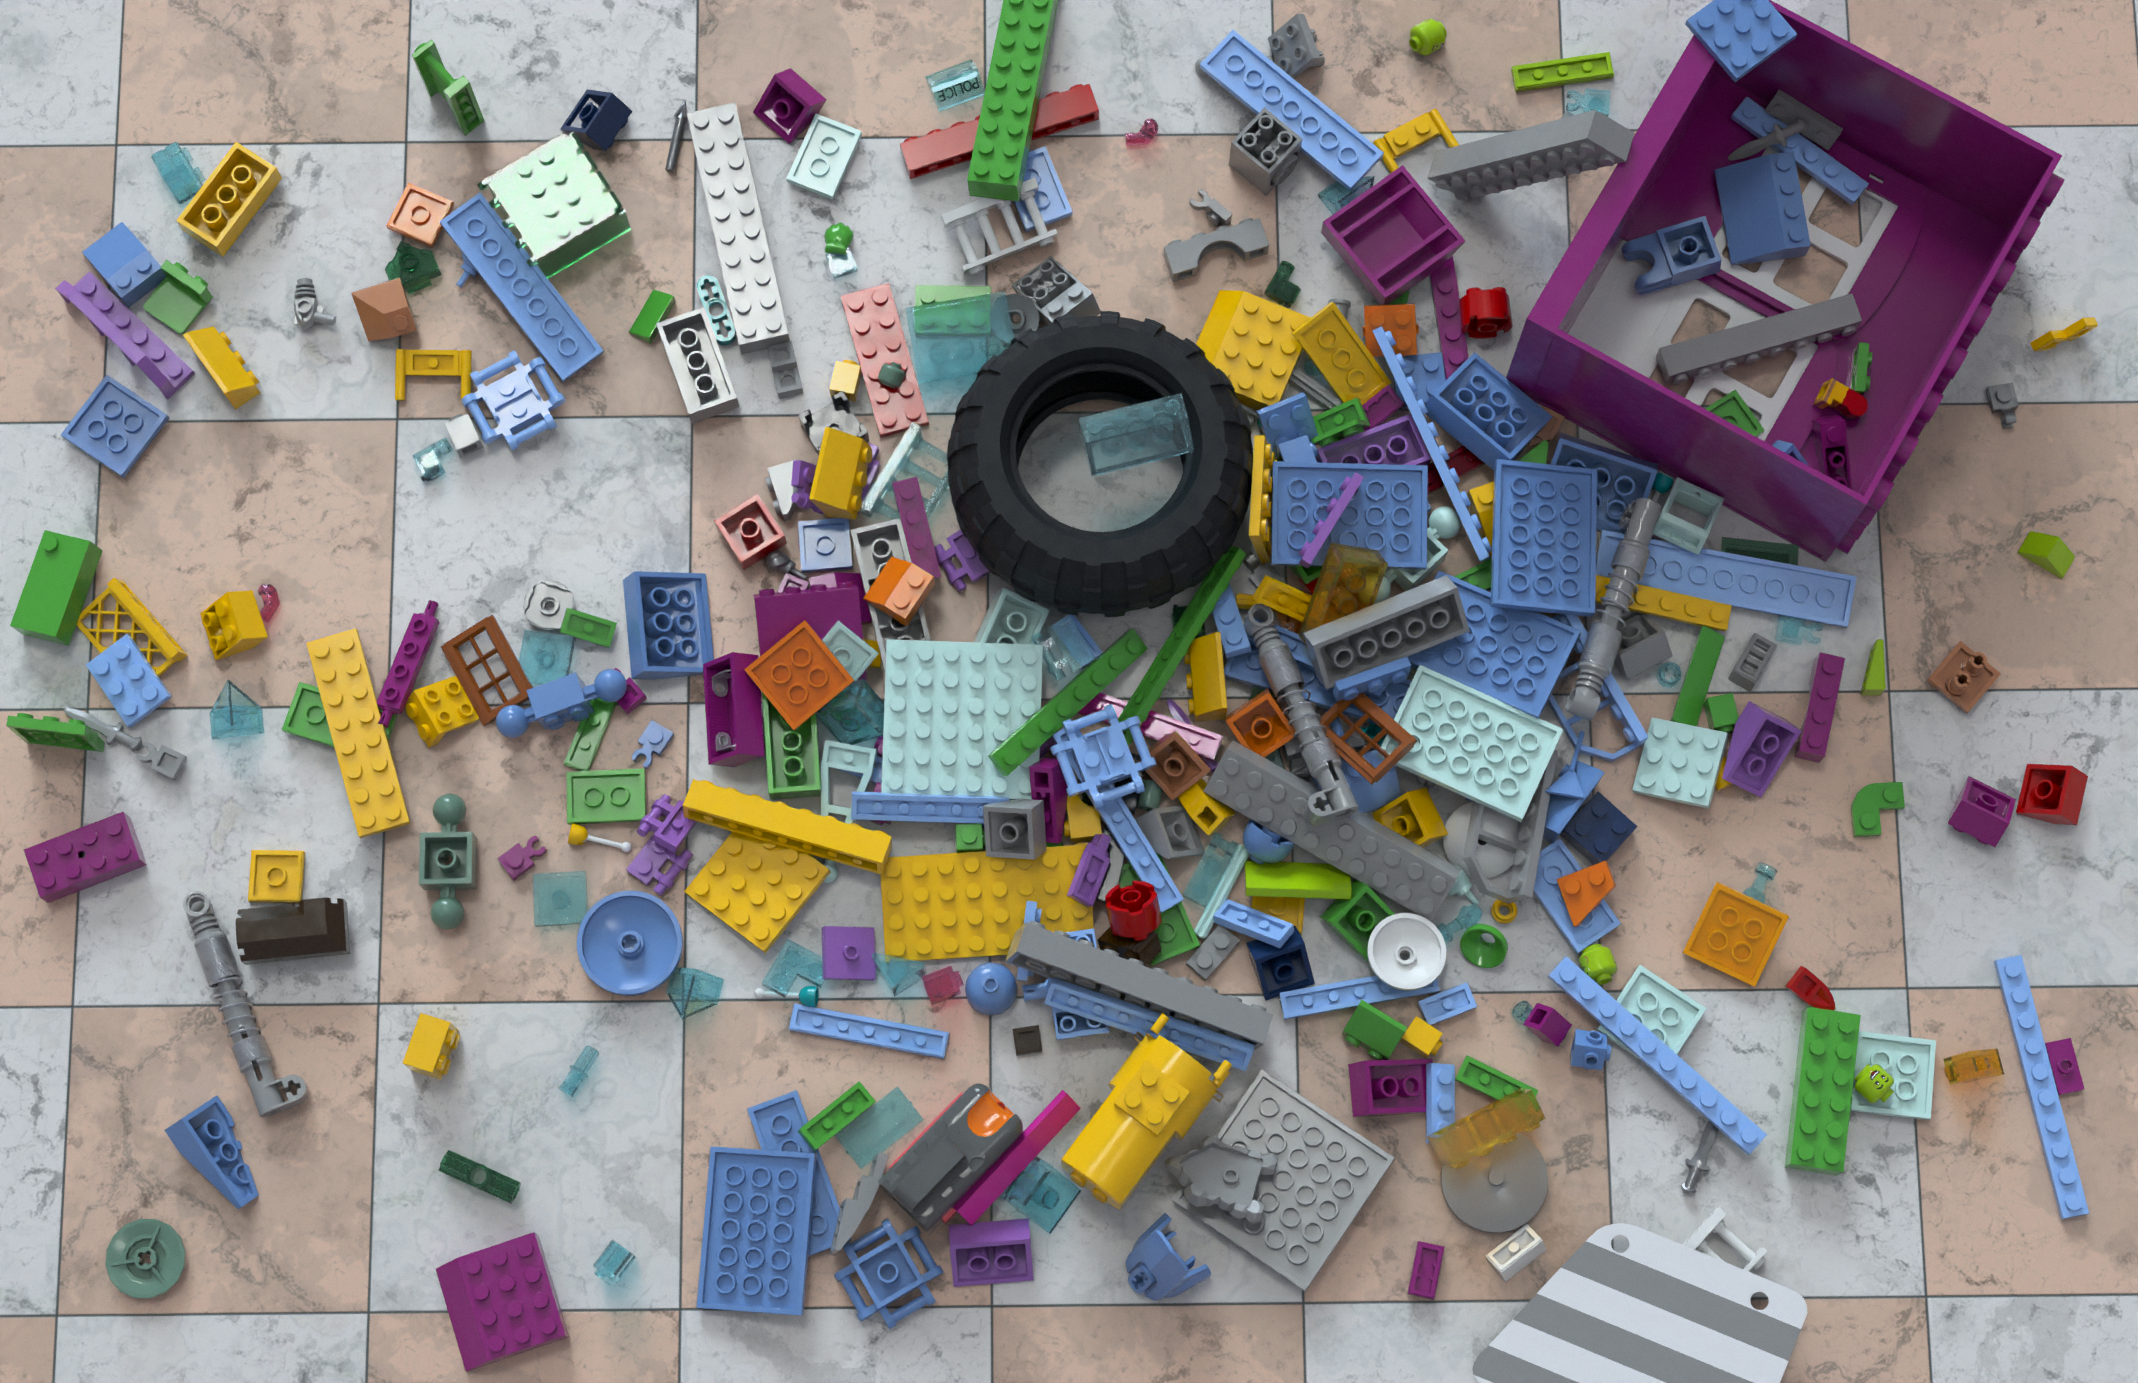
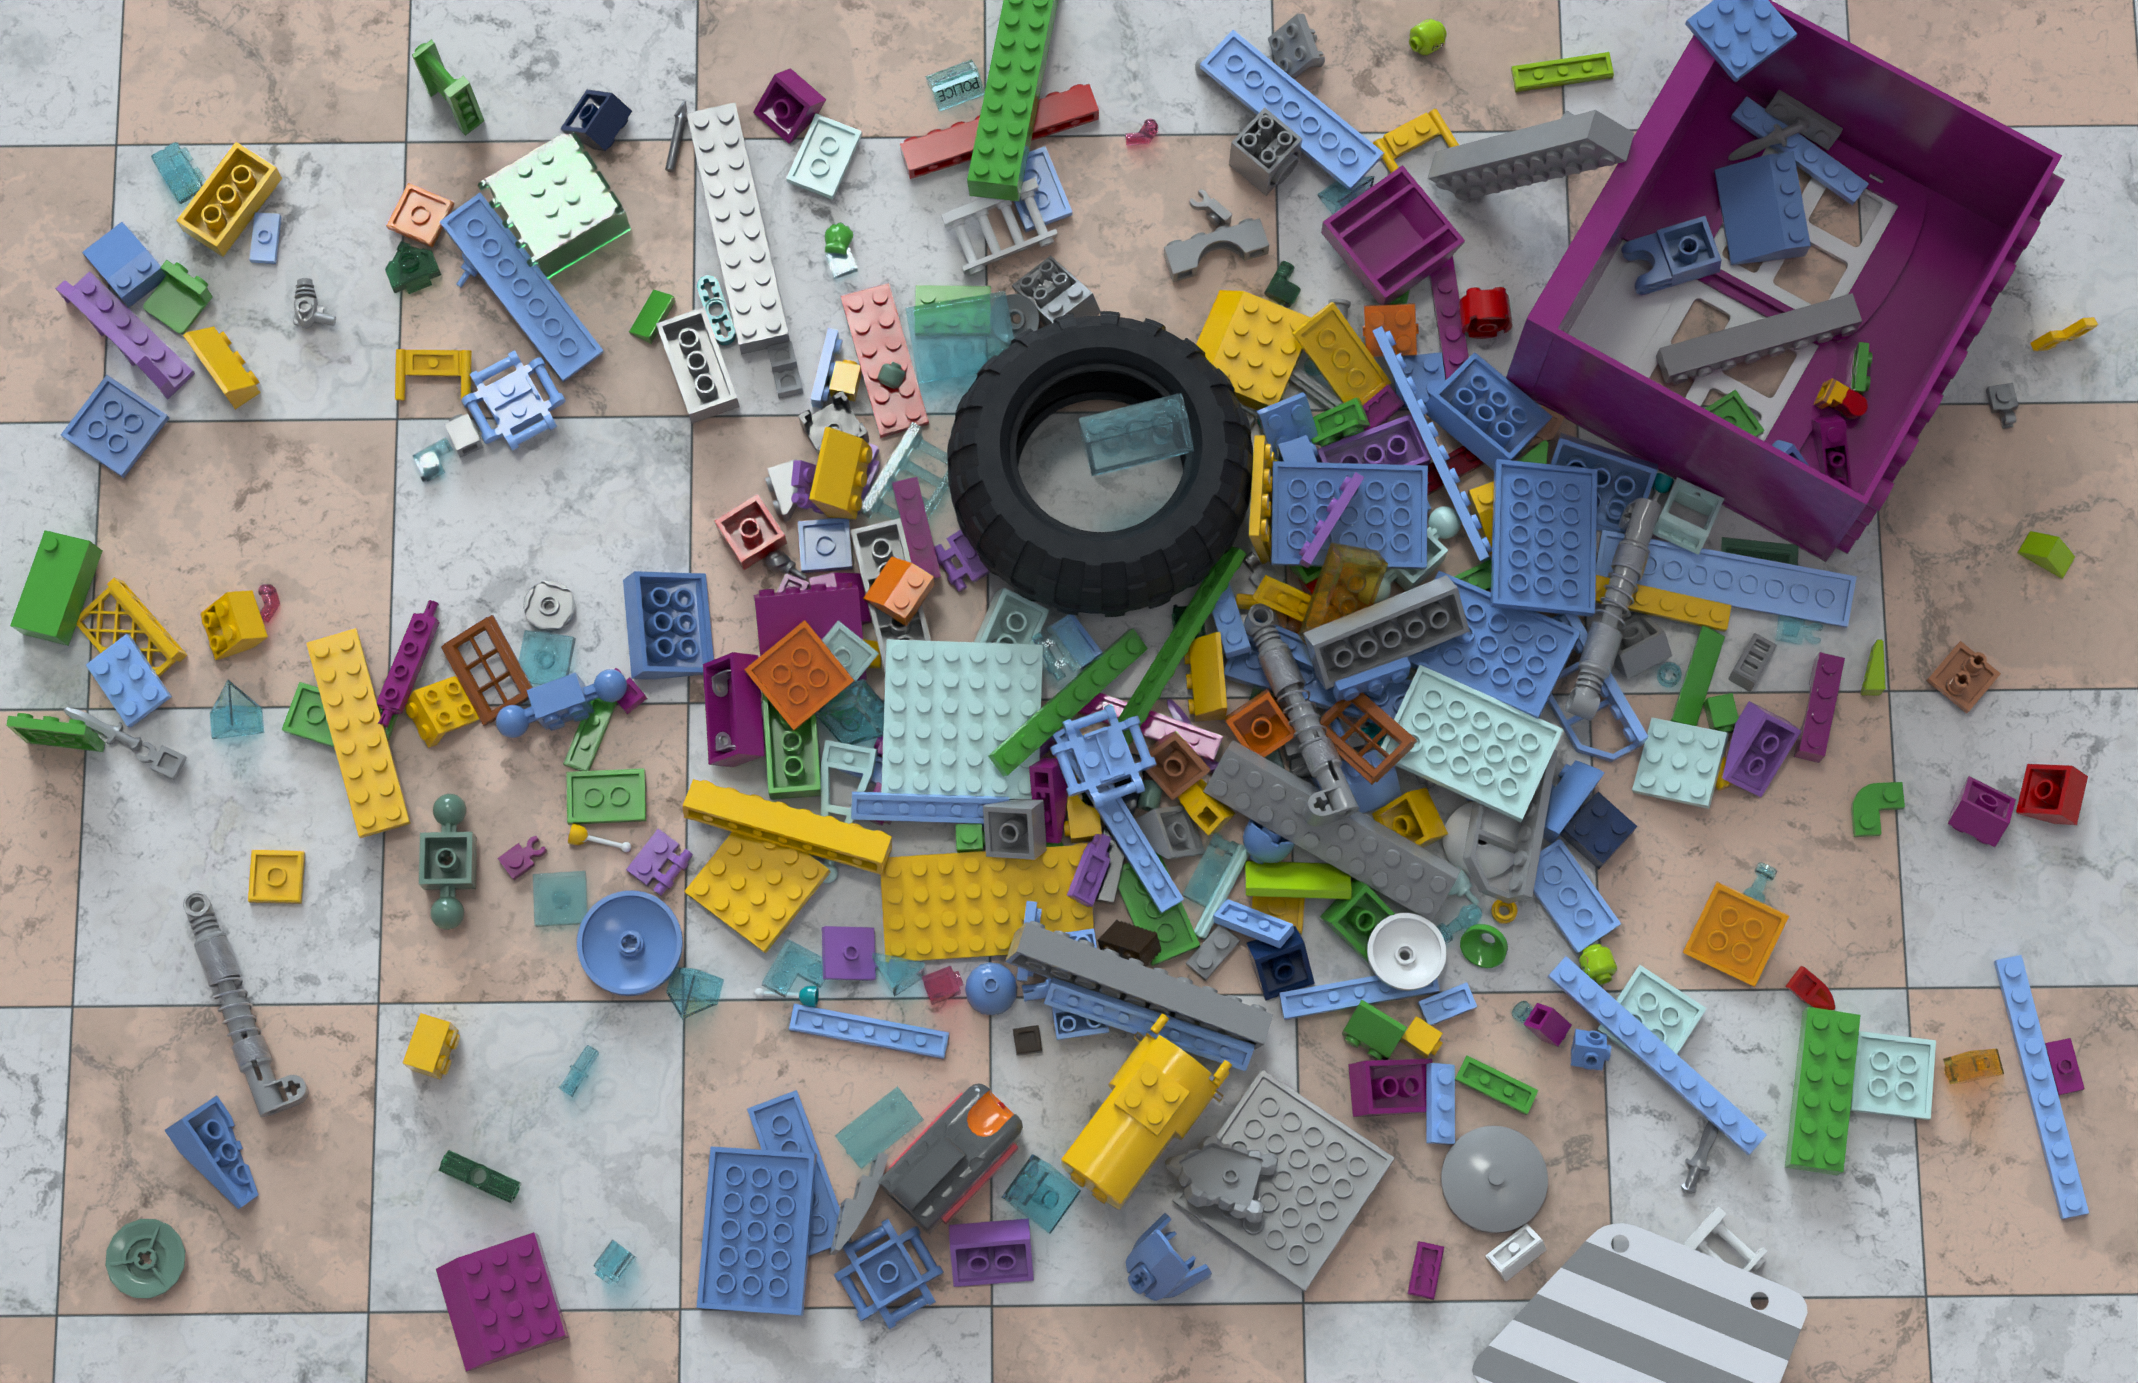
(109, 850): magenta piece -> none
(265, 238): none -> light blue plate
(293, 931): dark brown brick -> none
(384, 310): nougat slope -> none
(588, 627): bright green plate -> none
(654, 740): medium blue plate -> none
(672, 830): medium lavender plate -> none
(825, 370): none -> light blue plate
(836, 1116): bright green plate -> none
(1017, 1157): dark pink tile -> none
(1133, 910): red brick -> none
(1486, 1127): clear yellow brick -> none
(1568, 783): medium blue piece -> none
(1585, 890): orange wing -> none
(1591, 100): clear light blue plate -> none
(1874, 1083): lime head -> none

